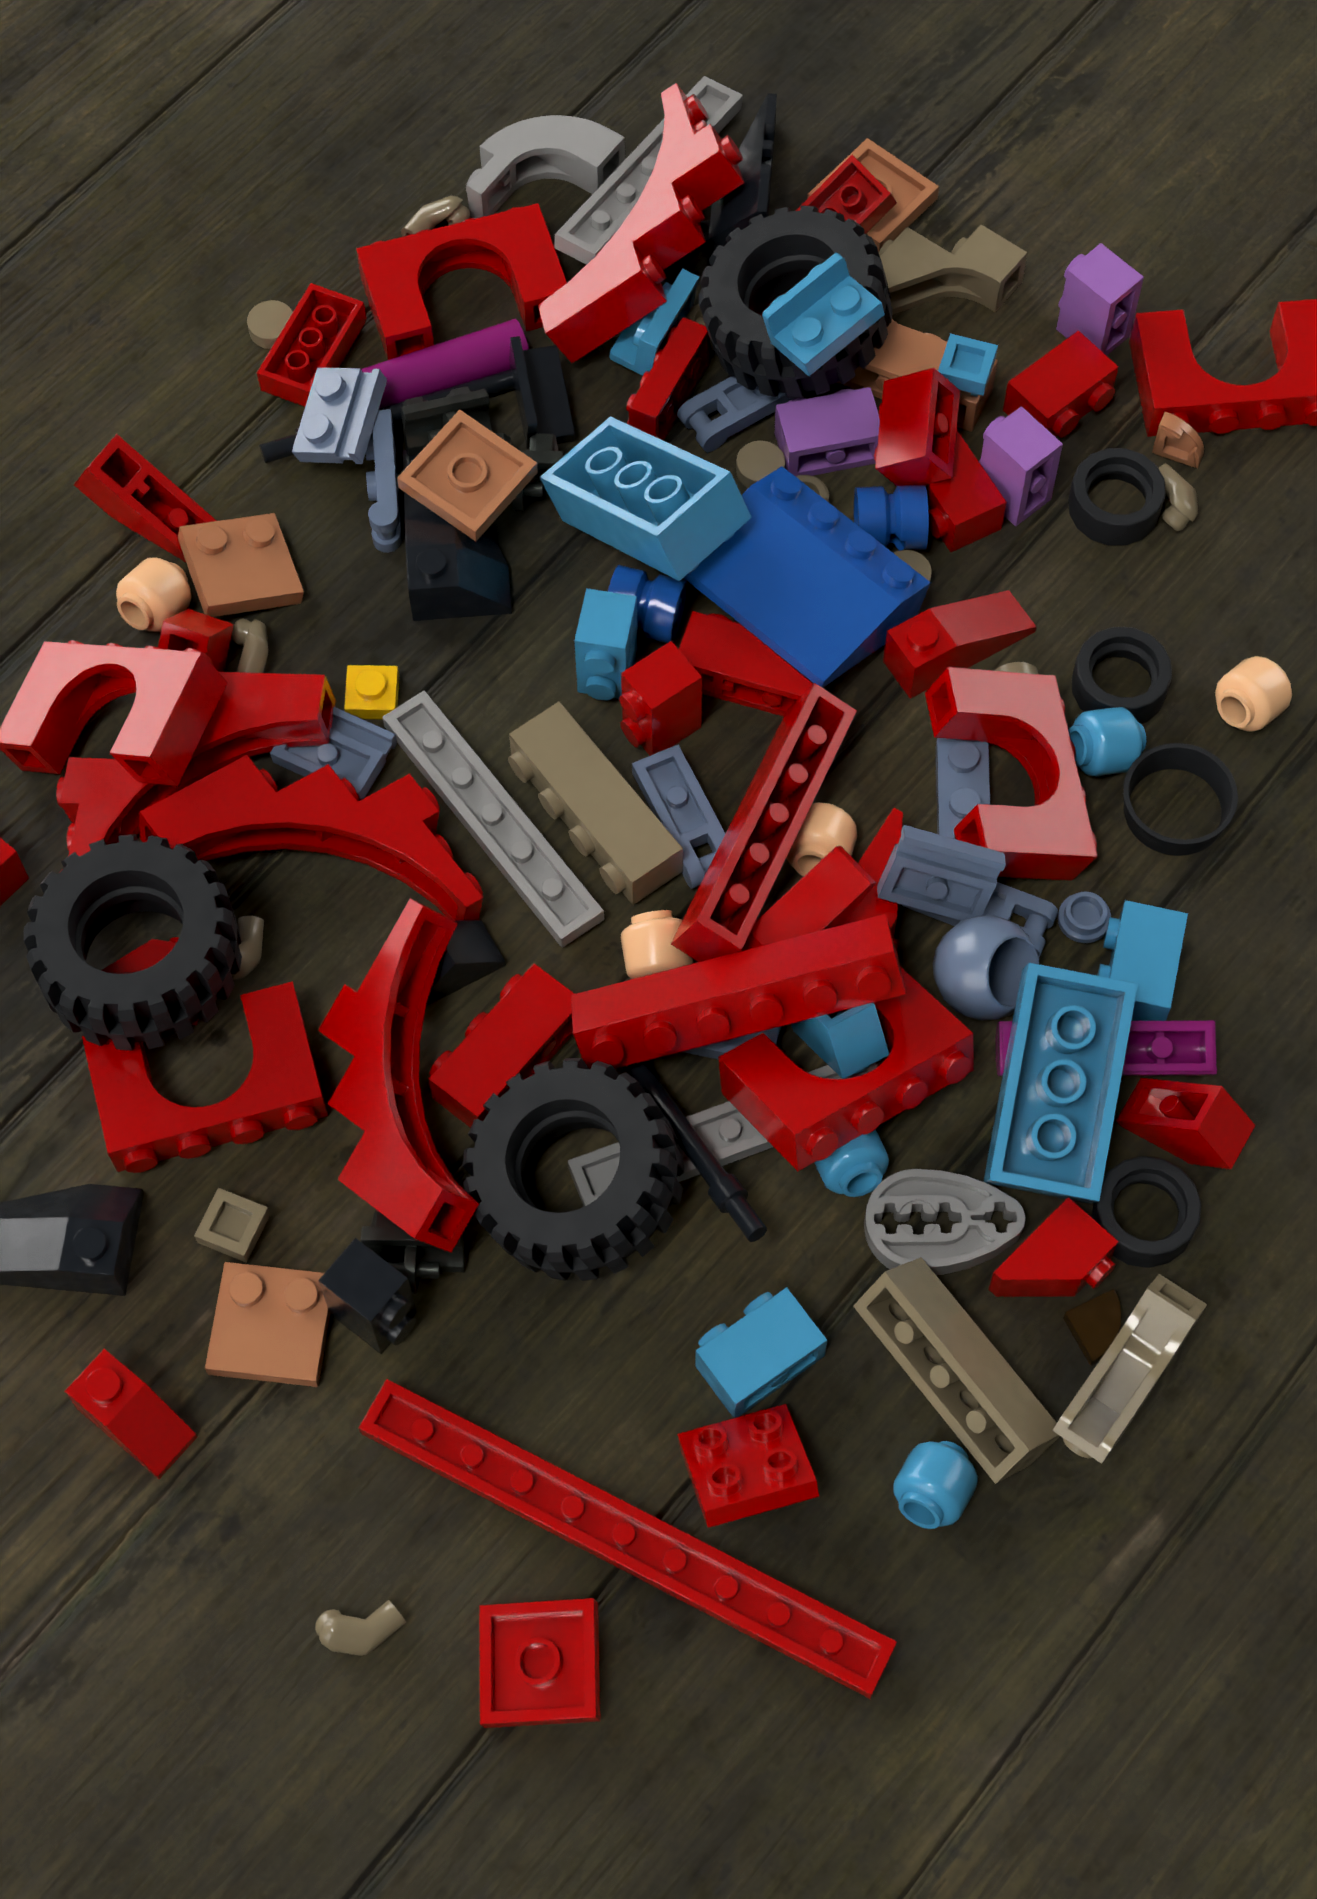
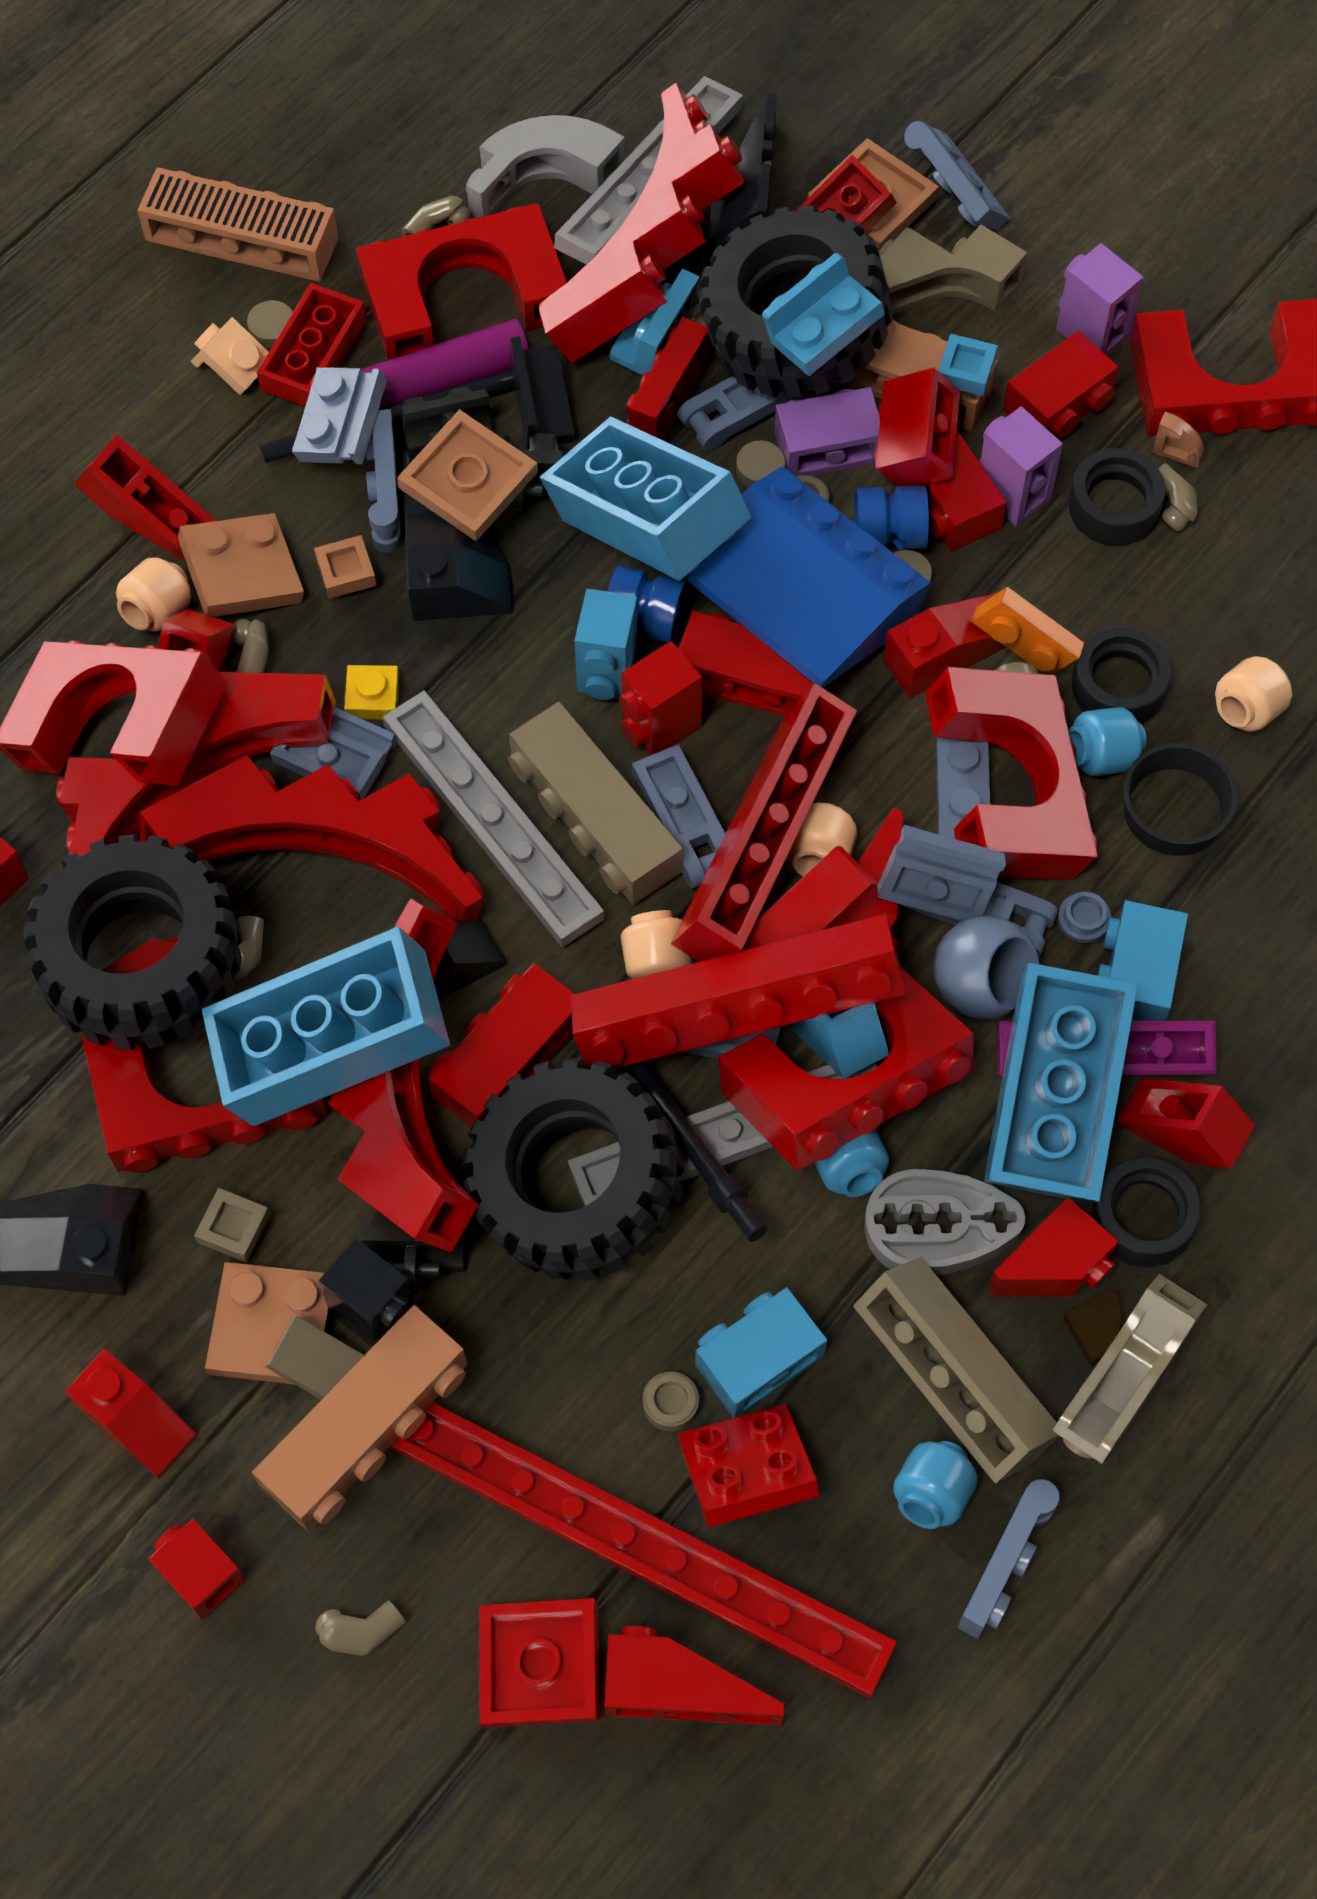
(196, 1567): none -> red brick
(231, 354): none -> light nougat bracket
(238, 224): none -> nougat brick
(311, 1358): none -> dark tan tile
(325, 1027): none -> dark azure brick
(345, 566): none -> nougat plate
(362, 1419): none -> nougat brick
(669, 1682): none -> red slope
(670, 1401): none -> dark tan tile
(956, 175): none -> sand blue plate
(1011, 1555): none -> sand blue plate
(1027, 631): none -> orange plate

